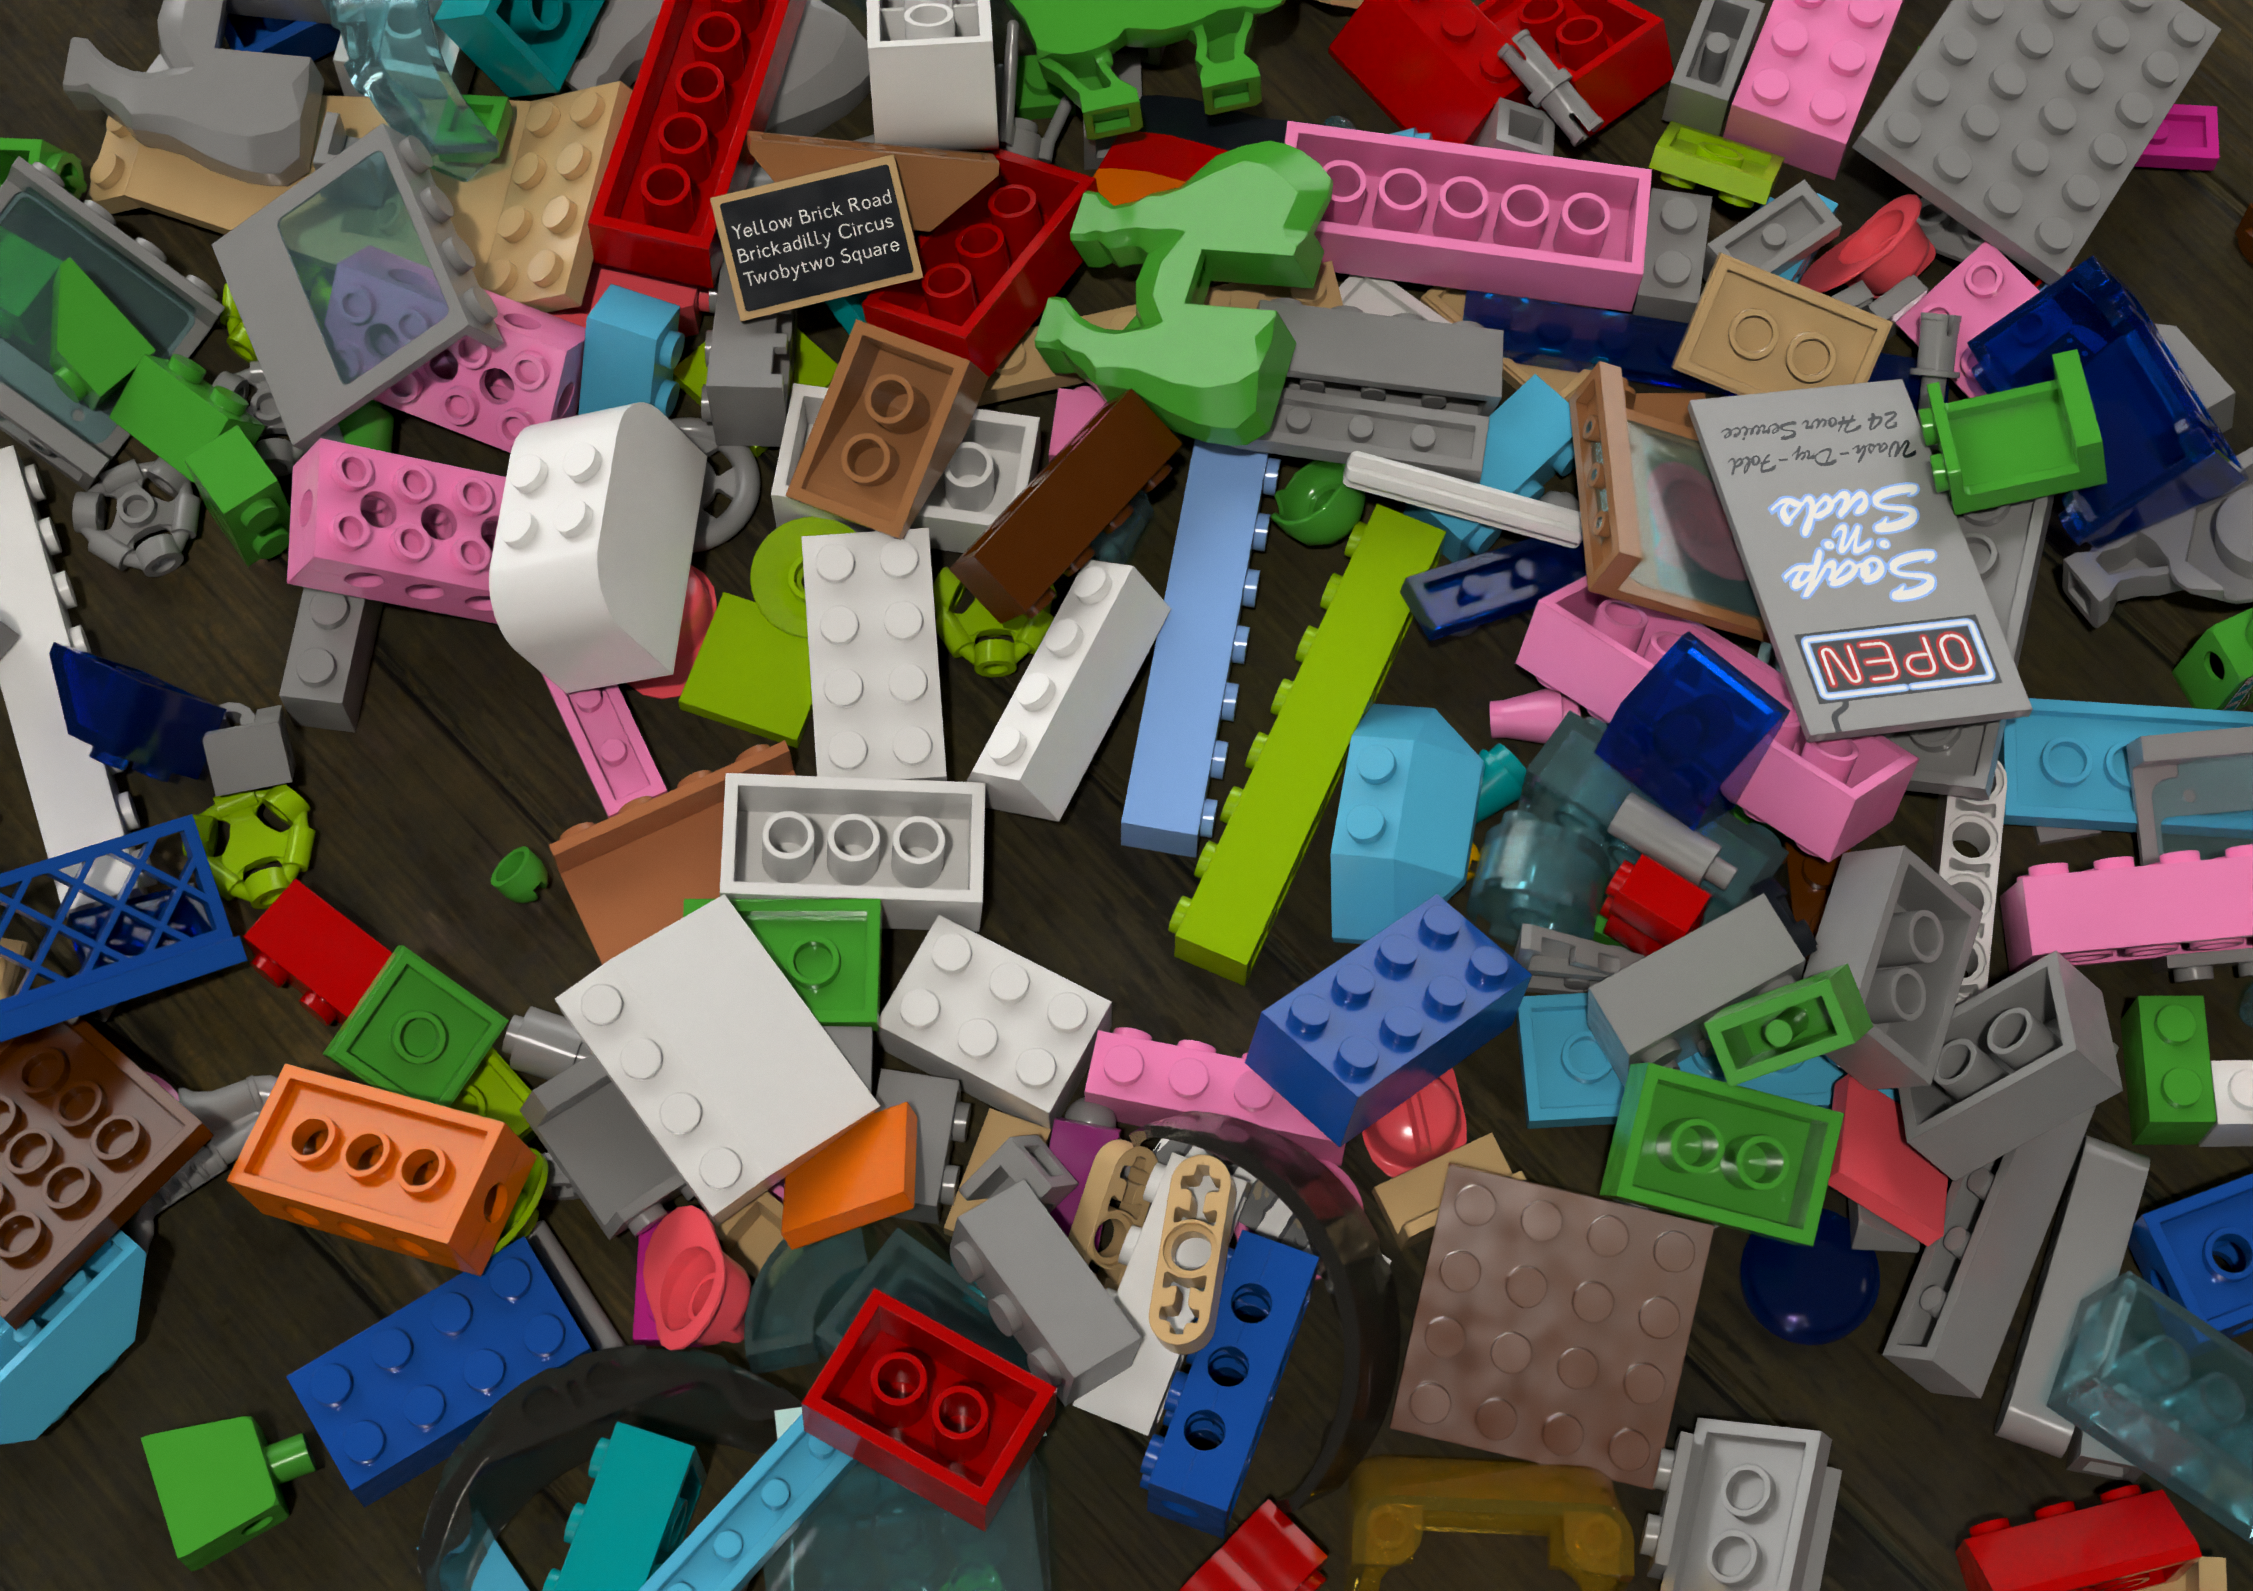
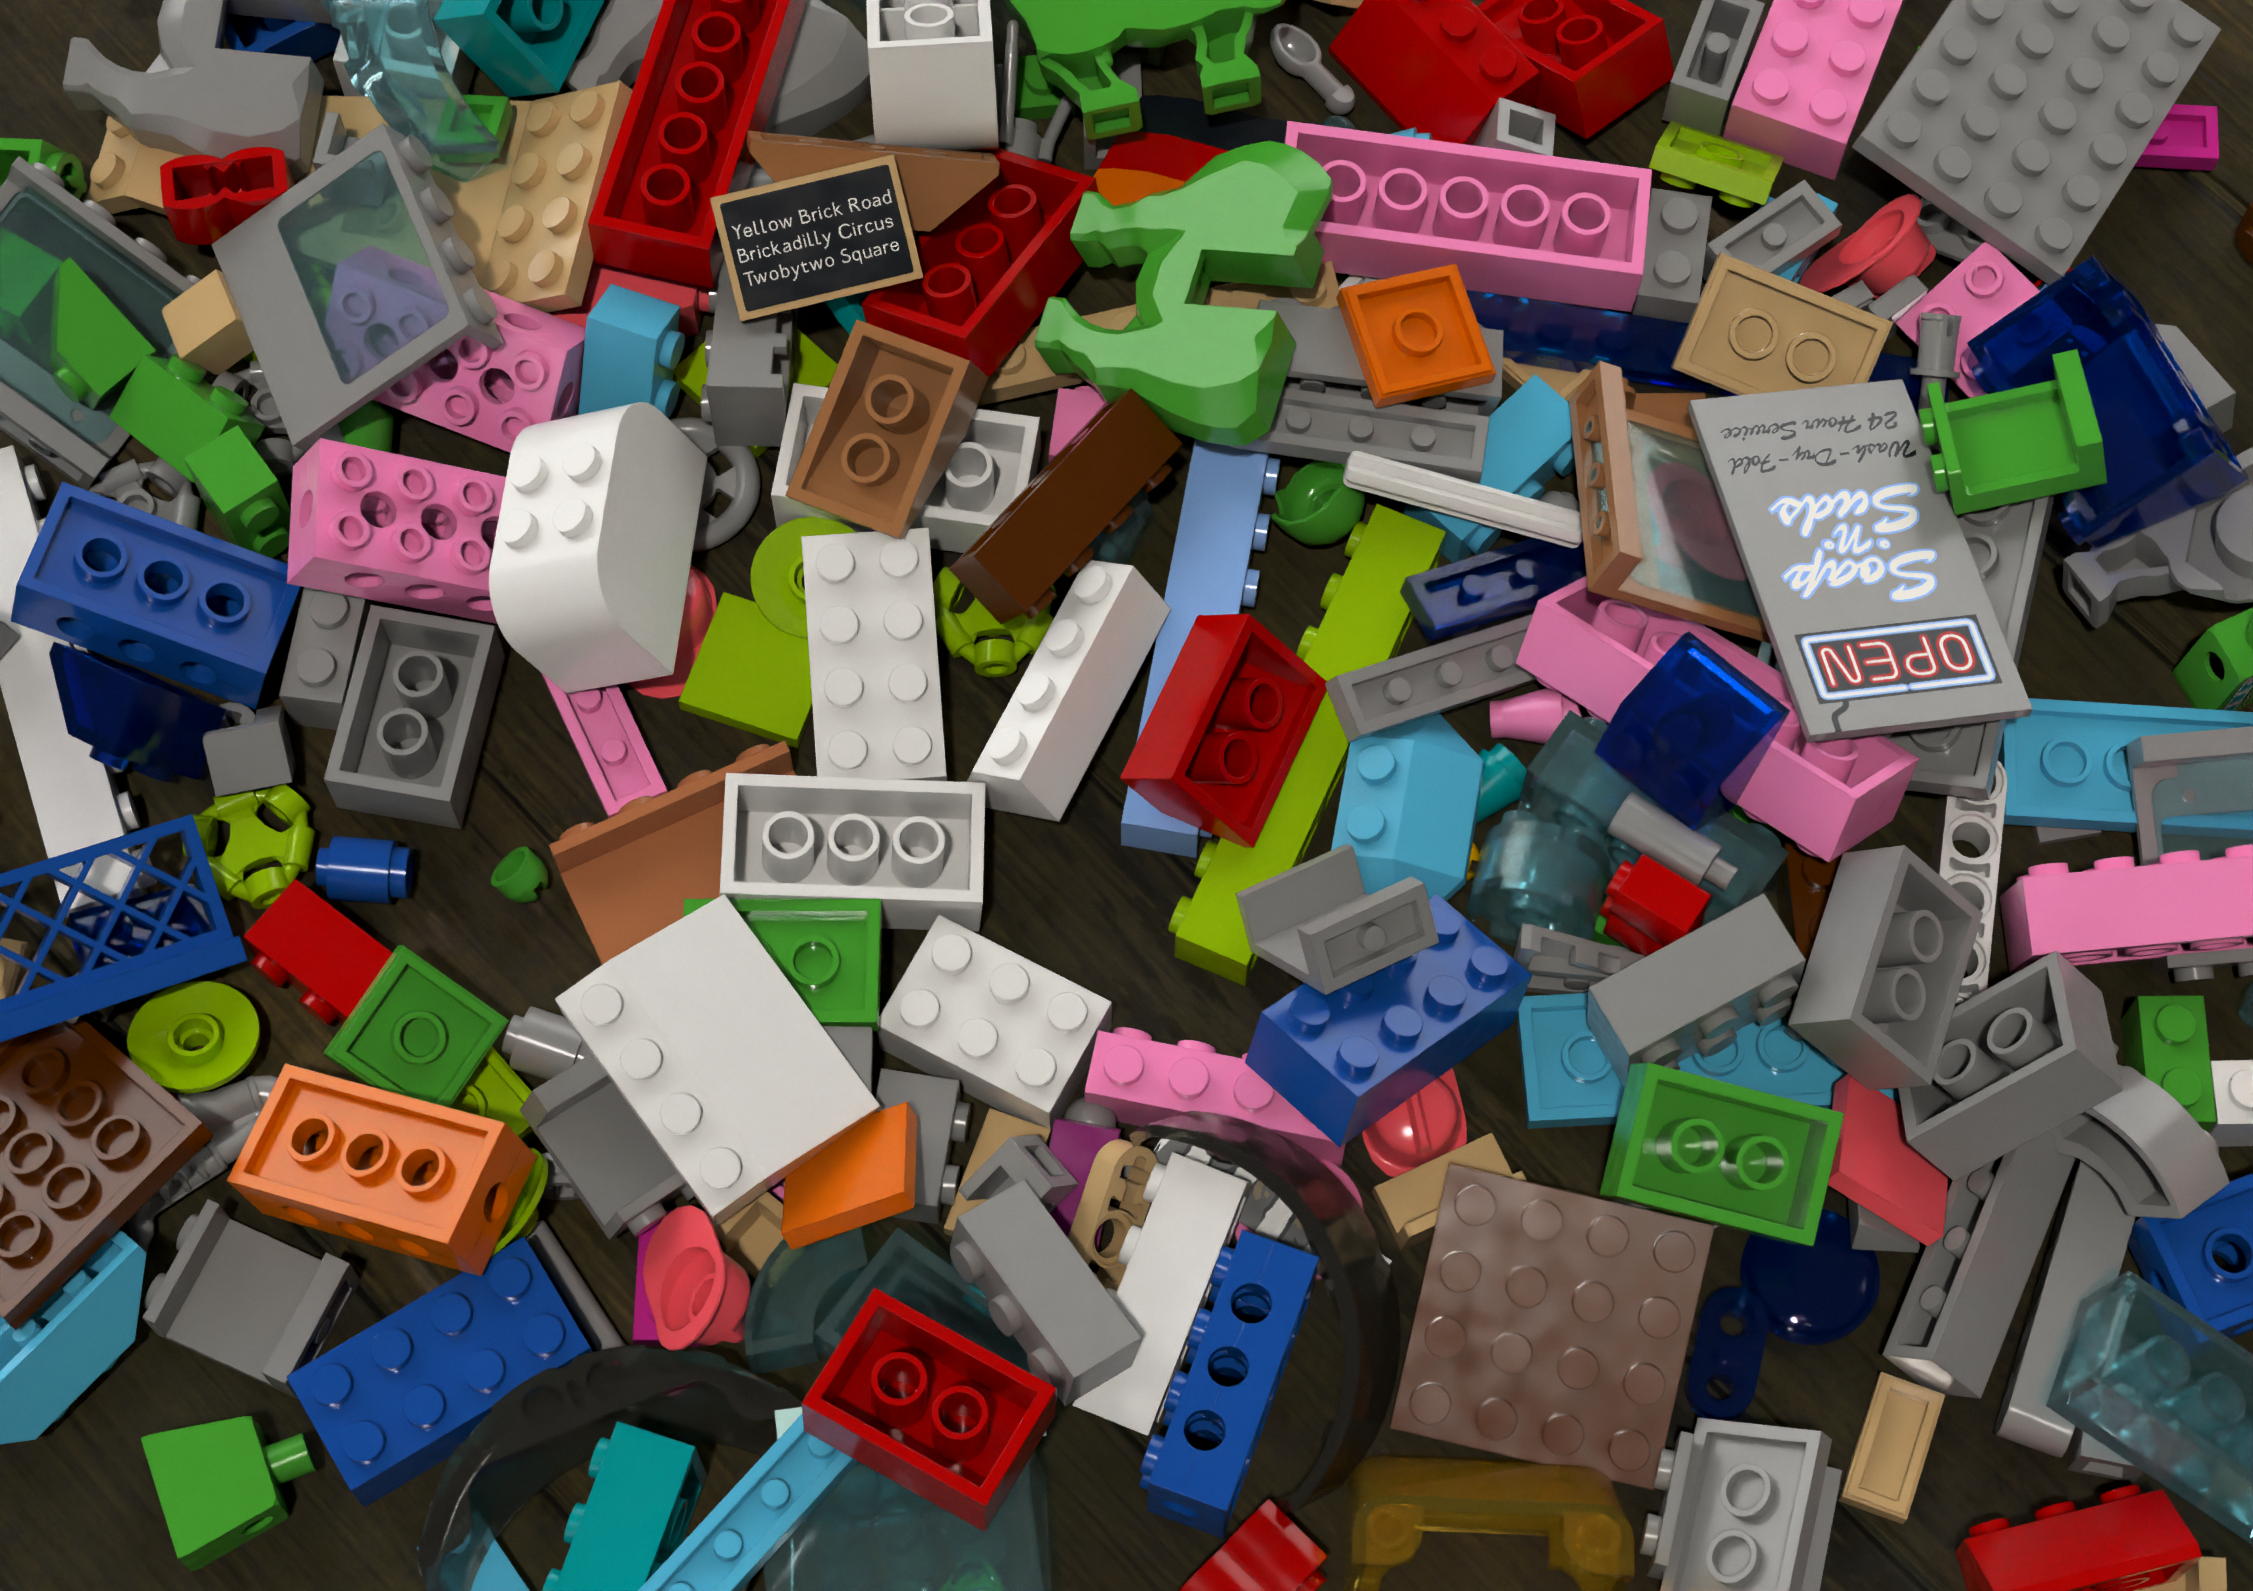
(156, 595): none -> blue brick
(188, 1018): none -> lime dish
(208, 325): none -> tan panel
(214, 195): none -> red brick
(248, 1298): none -> light grey panel
(365, 870): none -> blue brick
(415, 717): none -> light grey brick
(1168, 1299): tan beam -> none
(1225, 728): none -> red slope
(1302, 57): none -> light grey piece
(1327, 928): none -> light grey panel
(1415, 335): none -> orange tile
(1430, 680): none -> light grey plate
(1550, 87): light grey pin -> none
(1727, 1357): none -> clear blue plate
(1788, 1025): bright green brick -> none
(1799, 930): black tile -> none
(1891, 1448): none -> tan tile
(2146, 1149): none -> light grey brick

